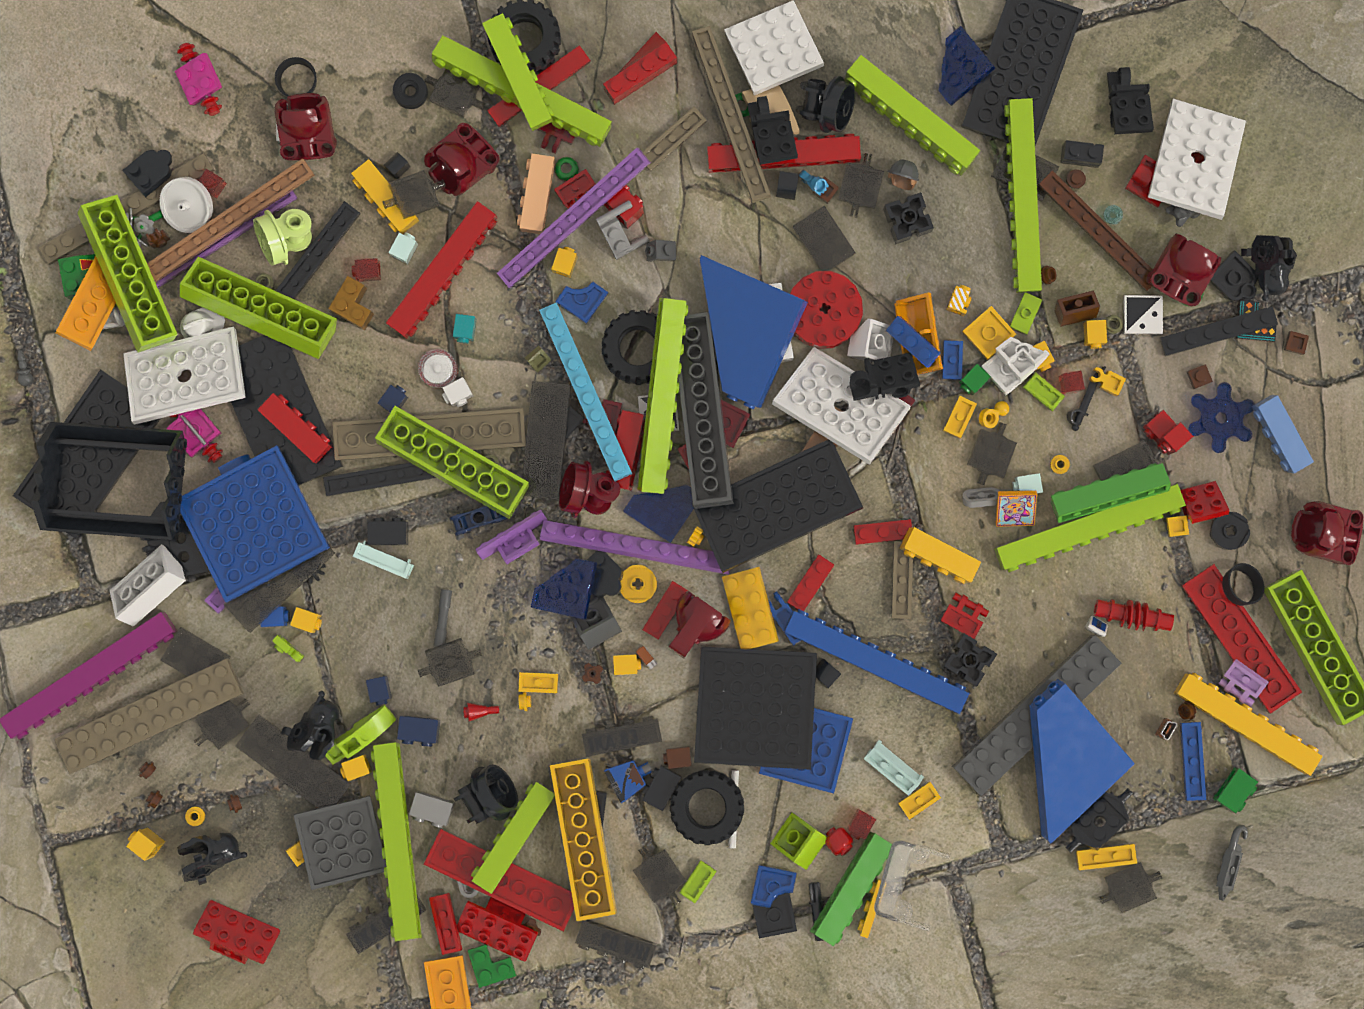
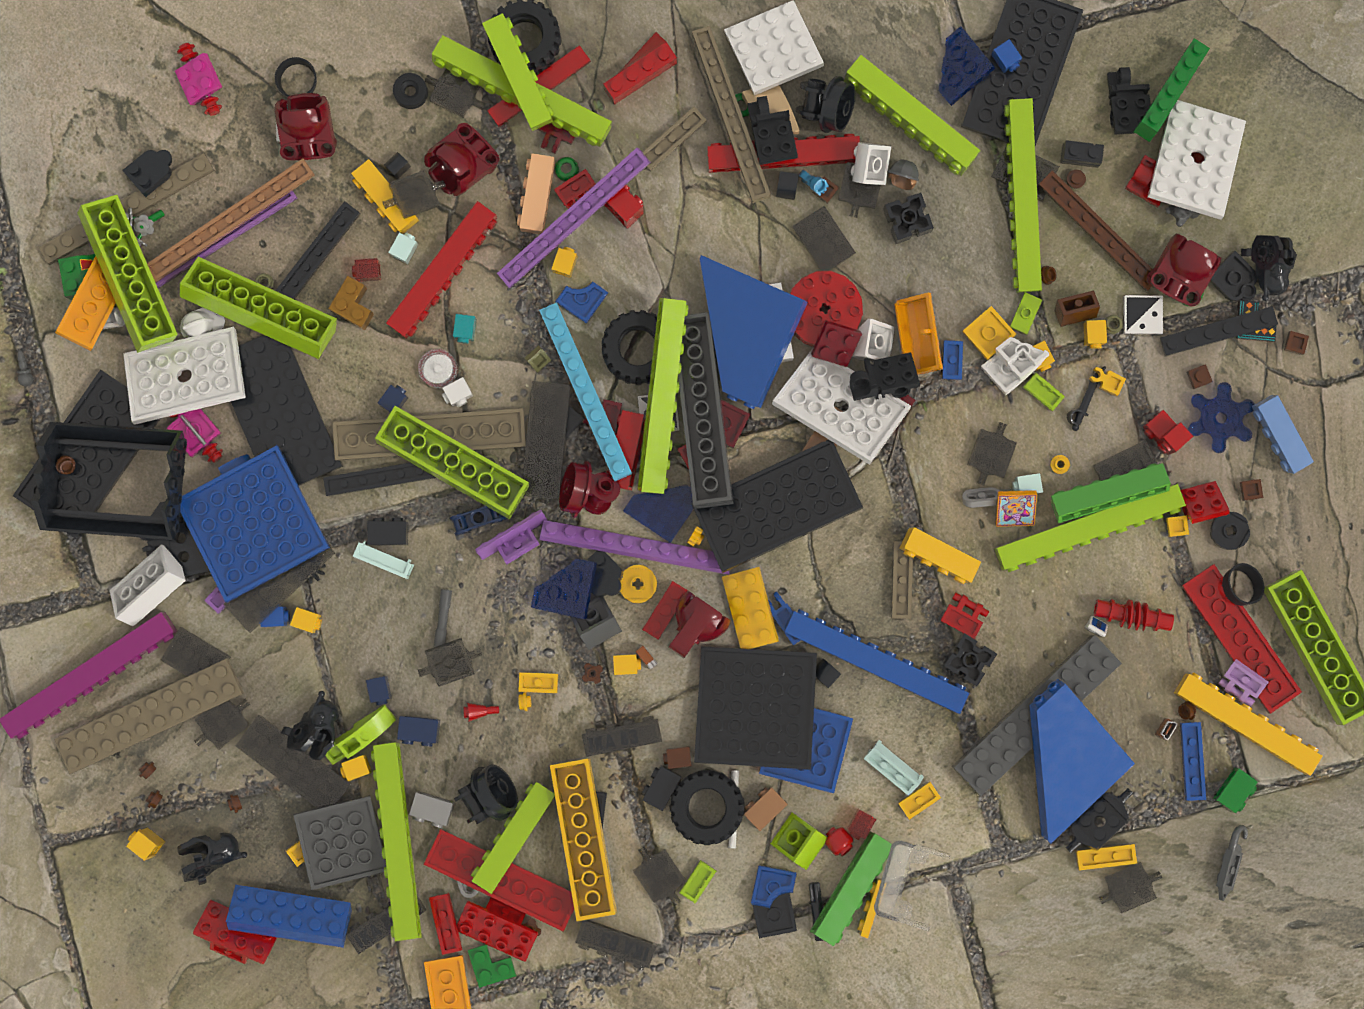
(65, 465): none -> reddish brown plate
(157, 239): reddish brown plate -> none
(186, 204): white piece -> none
(201, 816): yellow plate -> none
(212, 183): clear red brick -> none
(283, 234): yellowish green piece -> none
(283, 645): lime plate -> none
(289, 916): none -> blue brick
(295, 428): red brick -> none
(614, 233): light grey plate -> none
(627, 778): torso -> none
(661, 250): dark grey bracket -> none
(764, 808): none -> medium nougat brick
(810, 583): red plate -> none
(836, 343): none -> dark red plate
(871, 163): none -> white brick
(881, 531): red plate -> none
(913, 341): blue plate -> none
(959, 300): yellow brick -> none
(959, 417): yellow plate -> none
(974, 380): green brick -> none
(1000, 409): yellow plate -> none
(1007, 56): none -> blue brick
(1071, 382): clear red brick -> none
(1117, 210): clear light blue plate -> none
(1171, 90): none -> green brick
(1251, 489): none -> reddish brown plate
(1328, 532): dark red piece -> none

